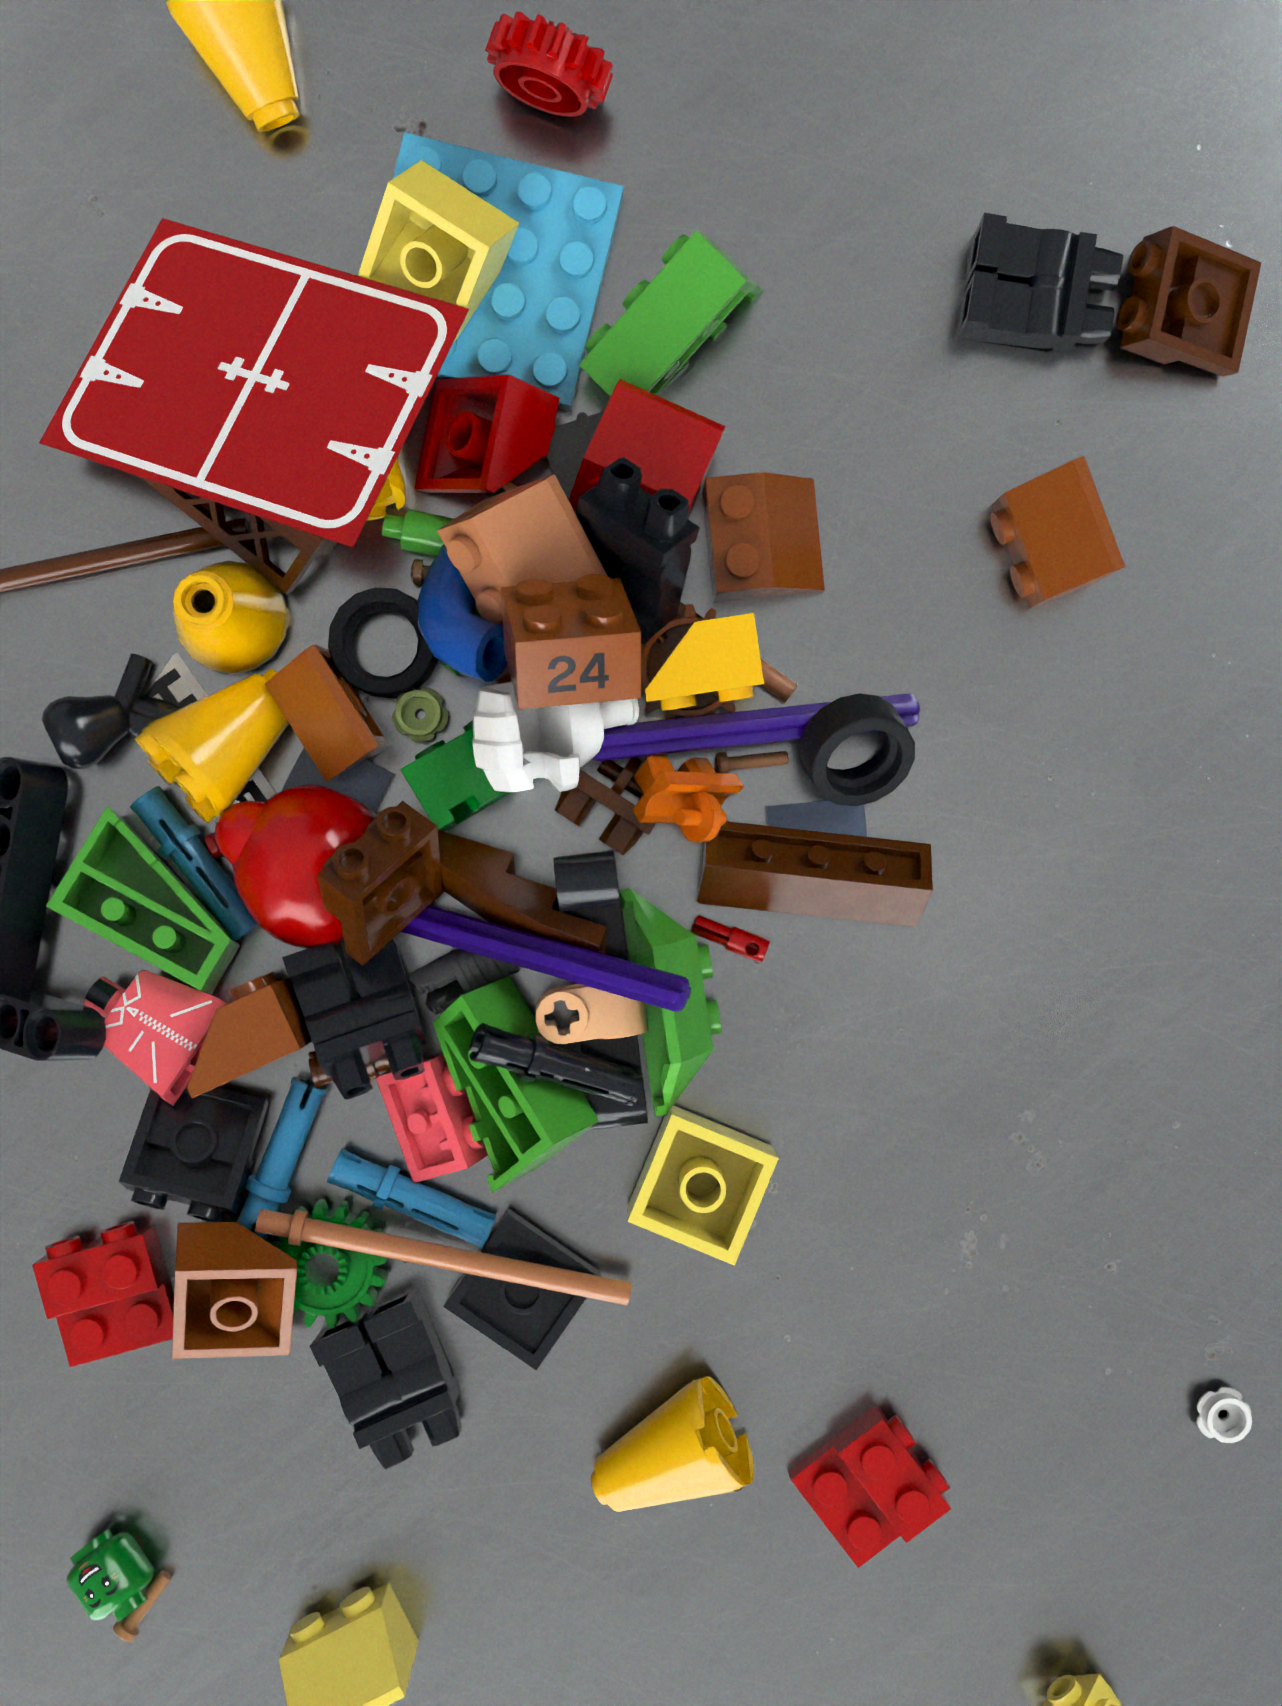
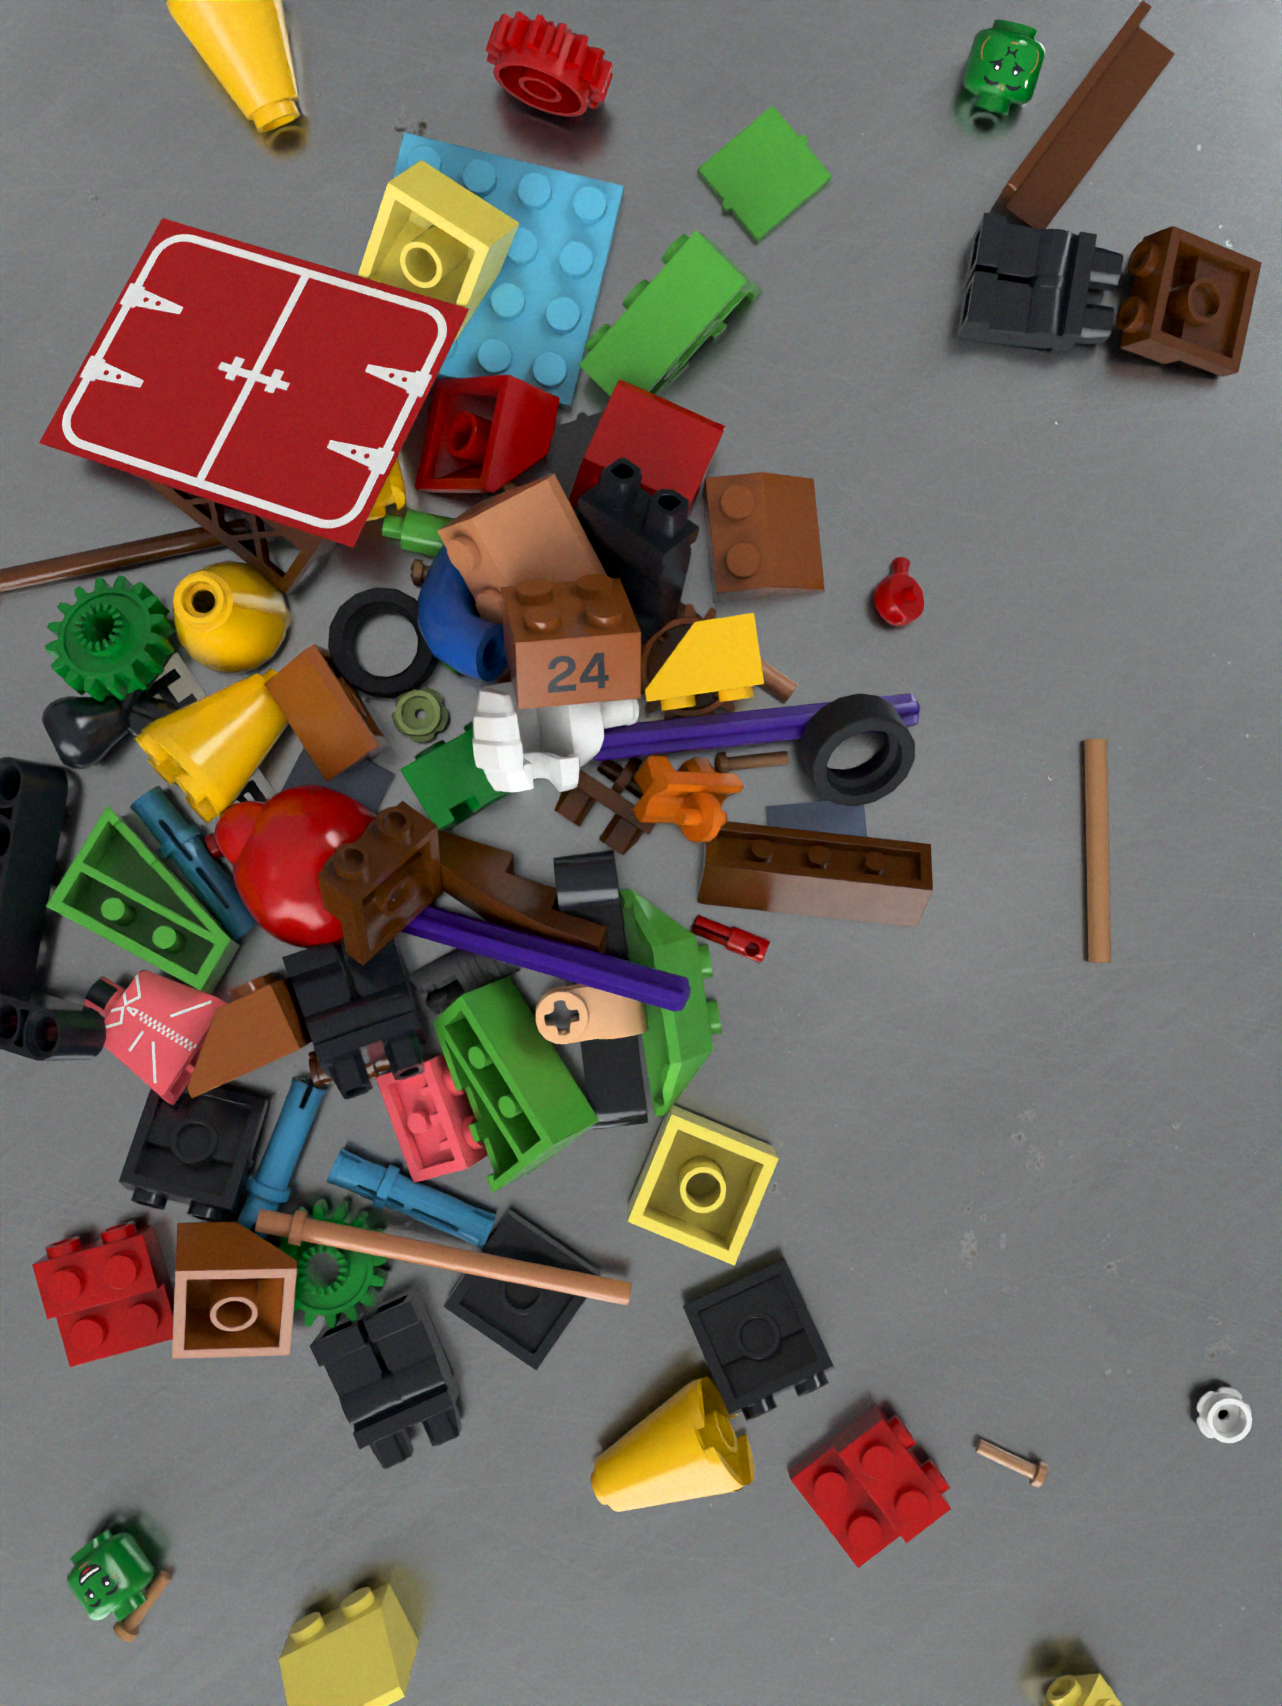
(111, 639): none -> green gear
(536, 1059): black pin -> none
(759, 1340): none -> black plate
(764, 174): none -> bright green piece
(899, 595): none -> red piece
(1004, 66): none -> green head
(1036, 1472): none -> medium nougat piece
(1056, 533): dark orange slope -> none
(1084, 125): none -> reddish brown panel
(1097, 850): none -> medium nougat bar

